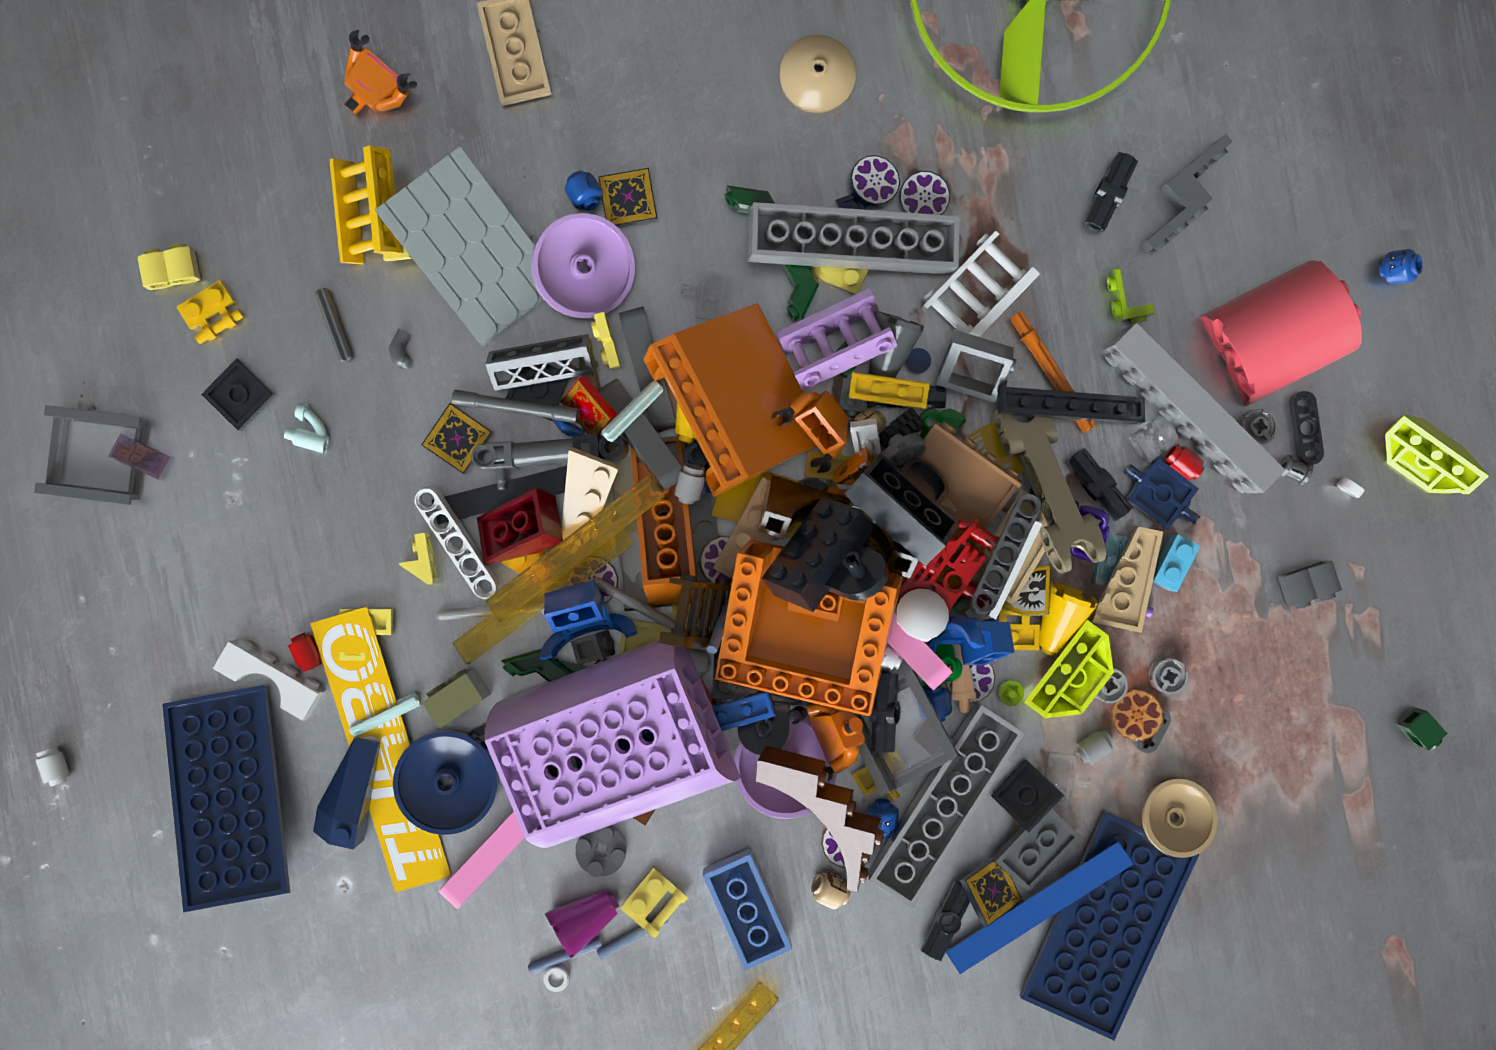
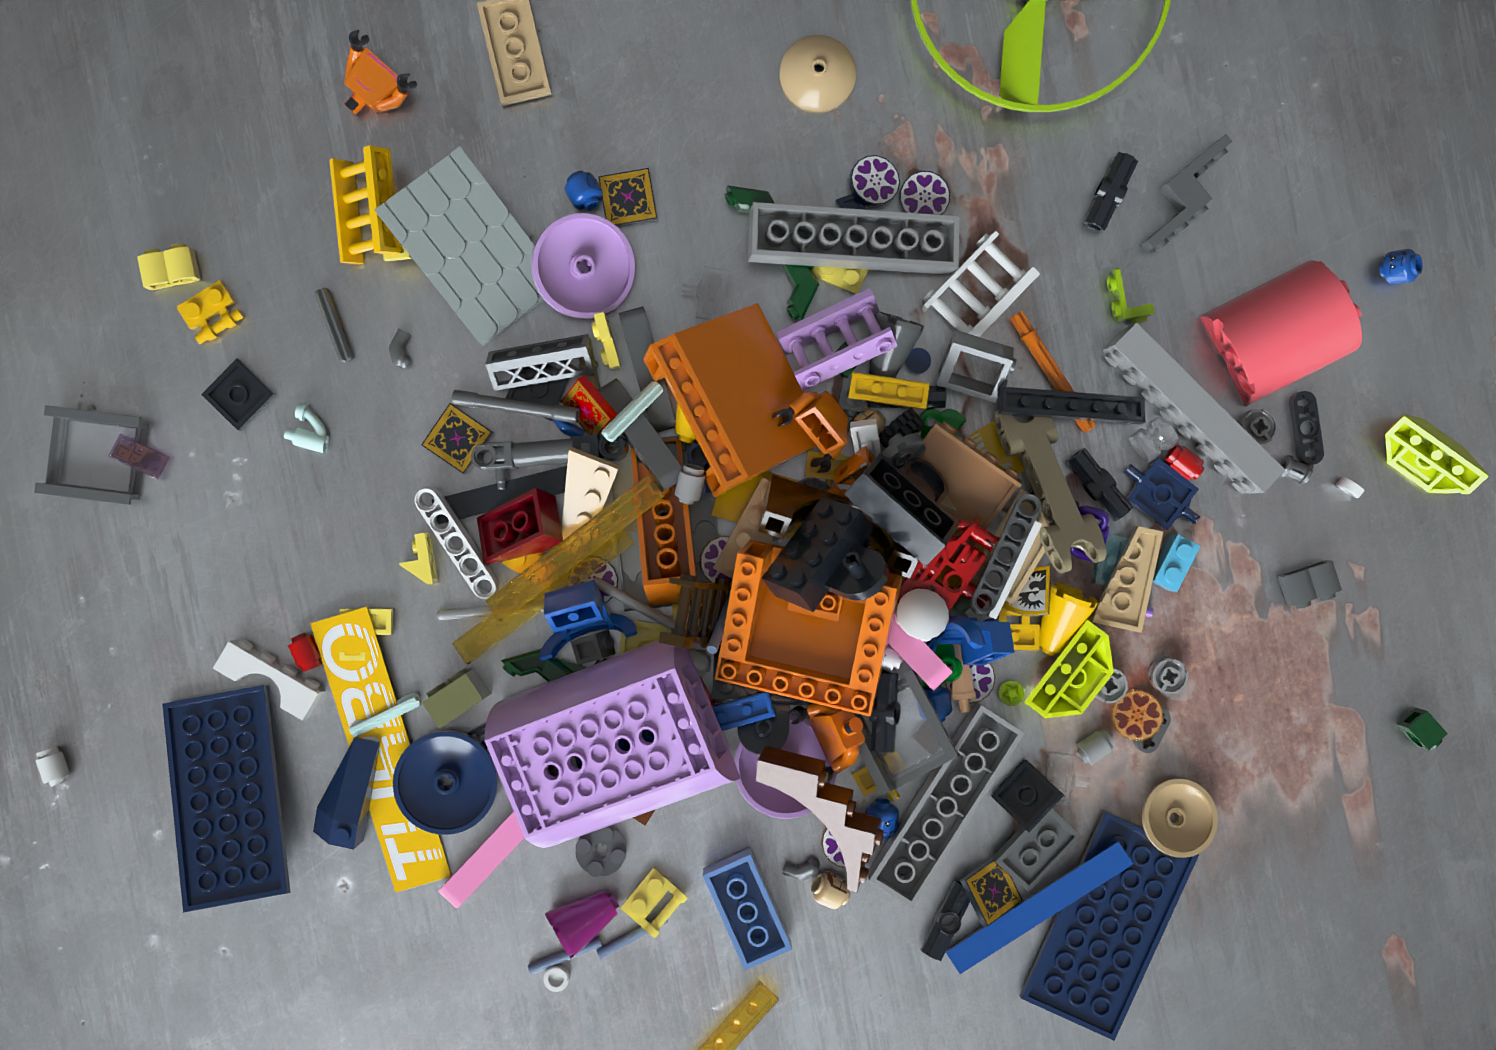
(804, 872): none -> dark grey arm

